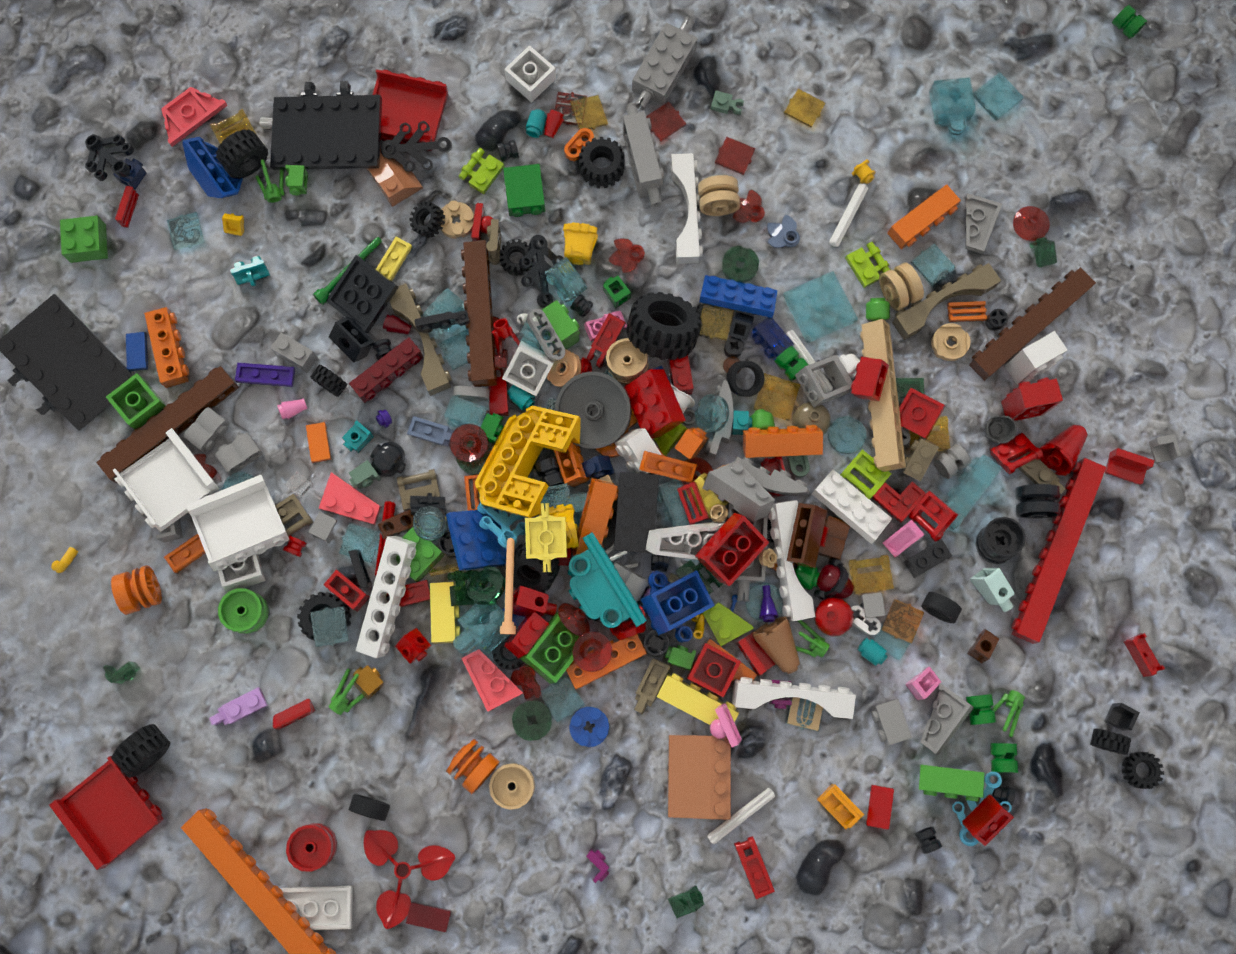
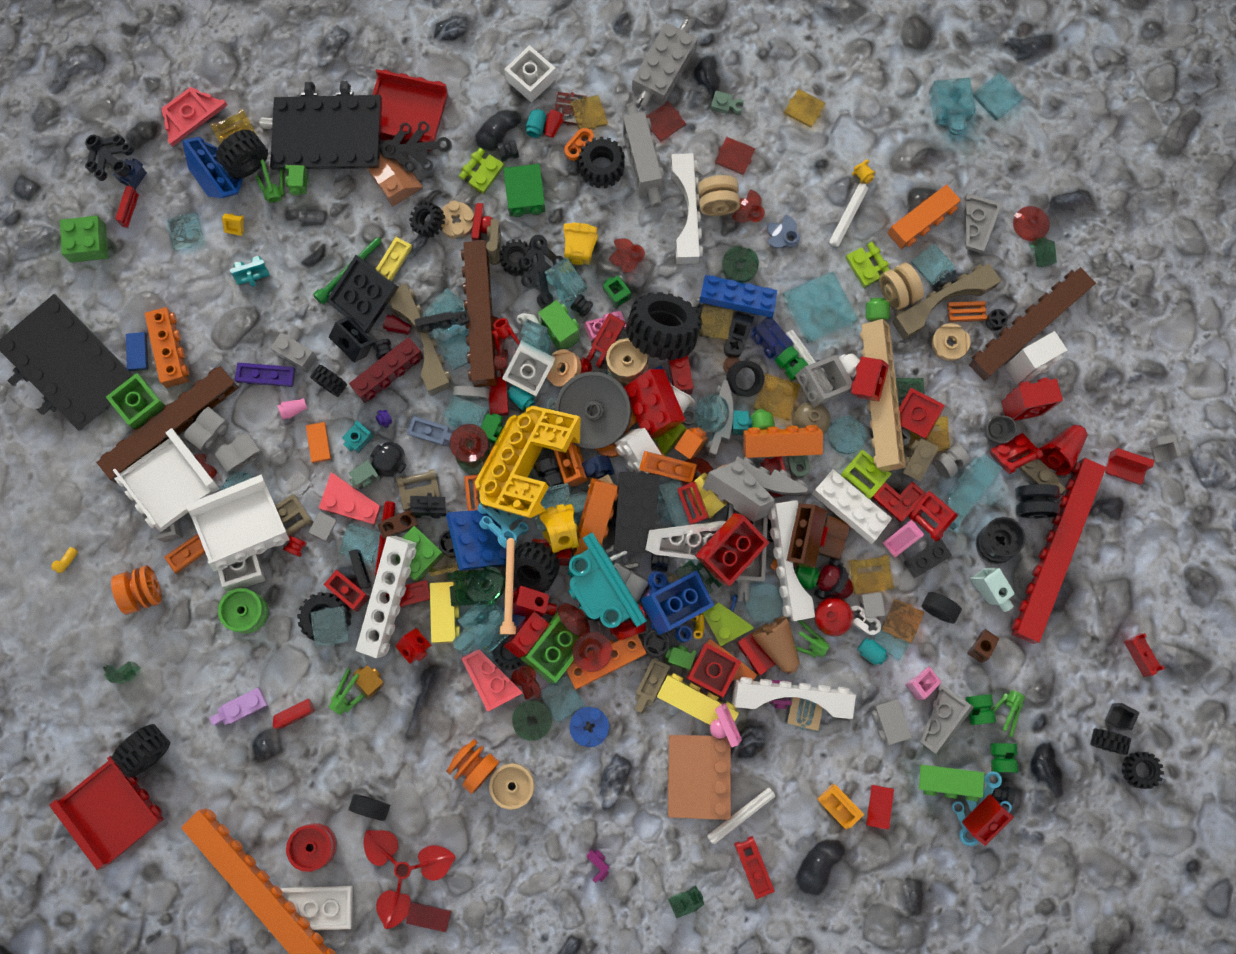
(430, 522): clear light blue piece -> none
(546, 537): light yellow plate -> none
(554, 337): light grey beam -> none
(716, 510): tan plate -> none
(768, 558): tan plate -> none
(768, 610): dark purple cone -> none
(928, 840): black wheel -> none
(1129, 22): green wheel -> none

